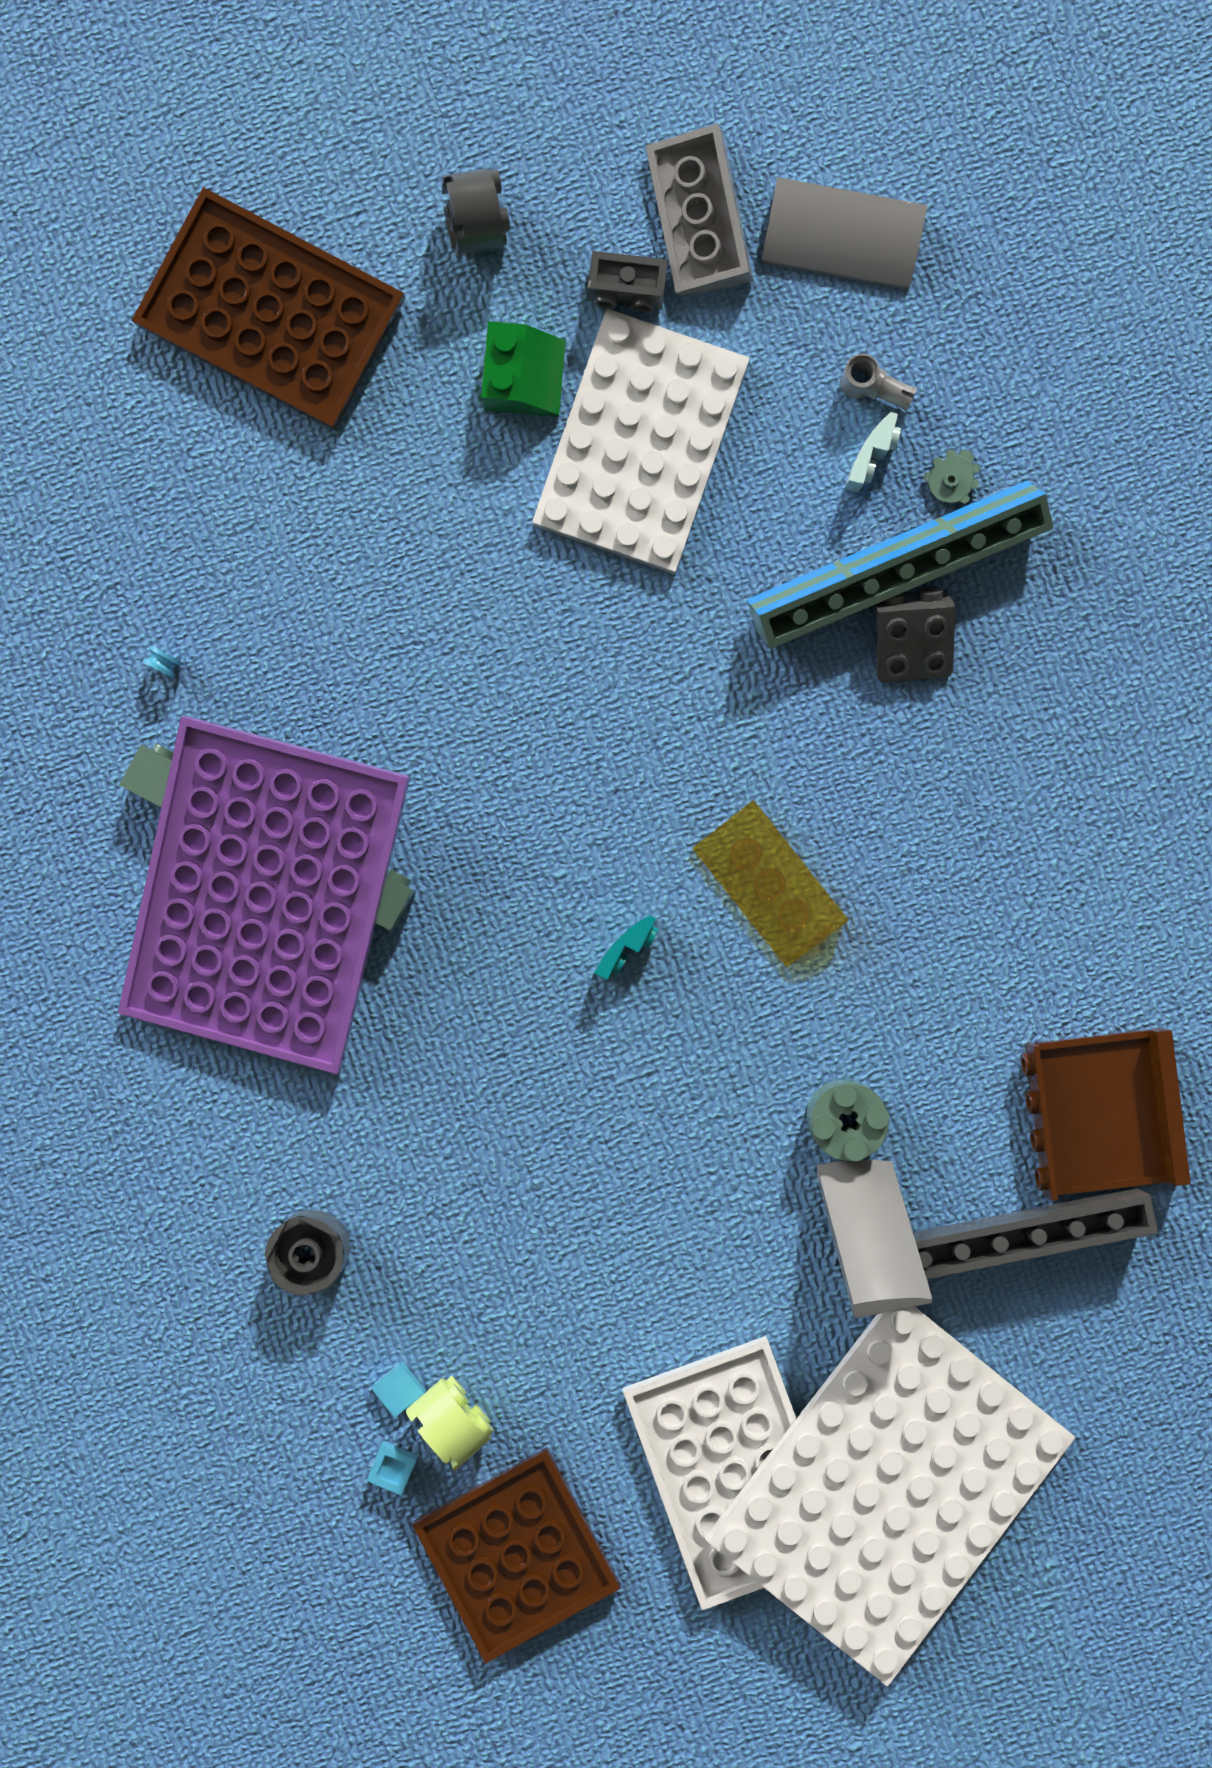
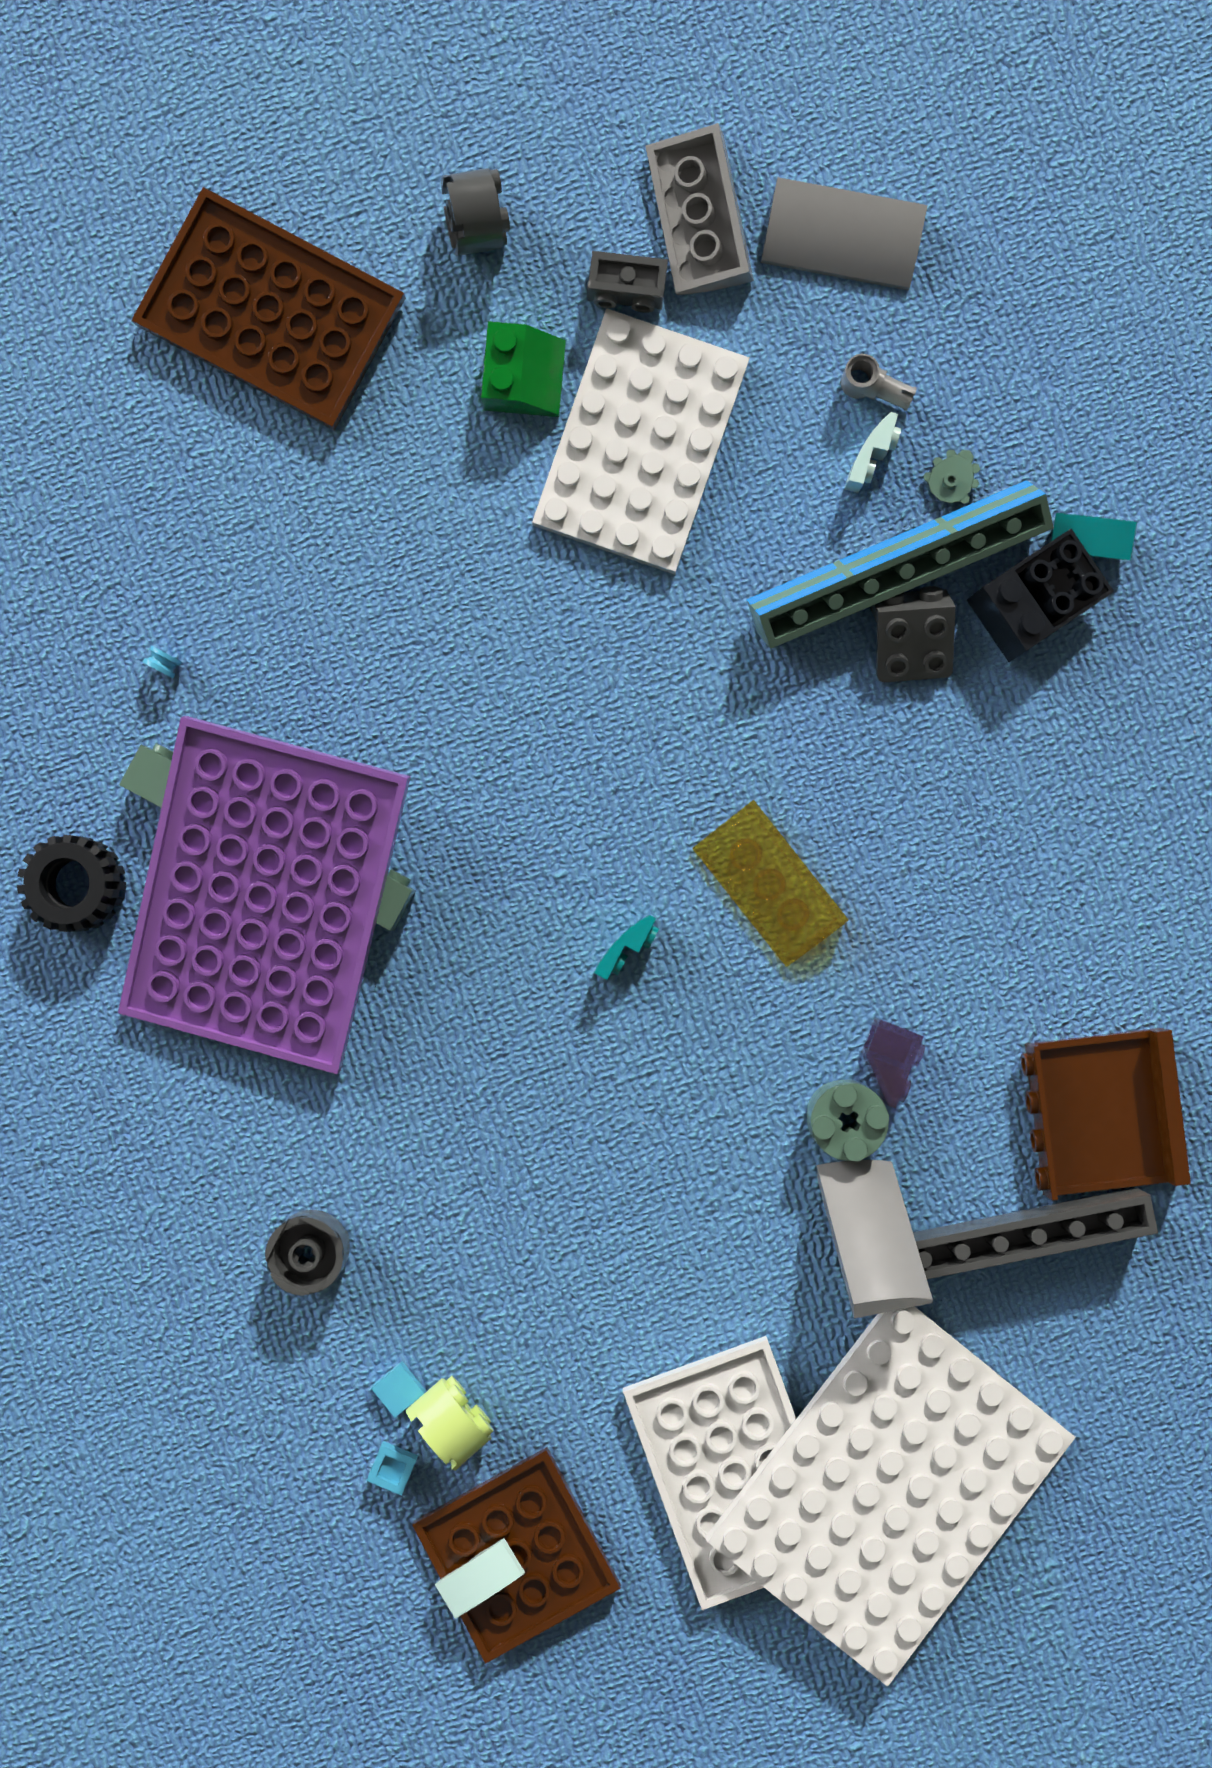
(41, 876): none -> black tyre
(479, 1578): none -> light aqua slope
(889, 1058): none -> clear purple slope
(1039, 595): none -> black slope
(1099, 535): none -> teal slope

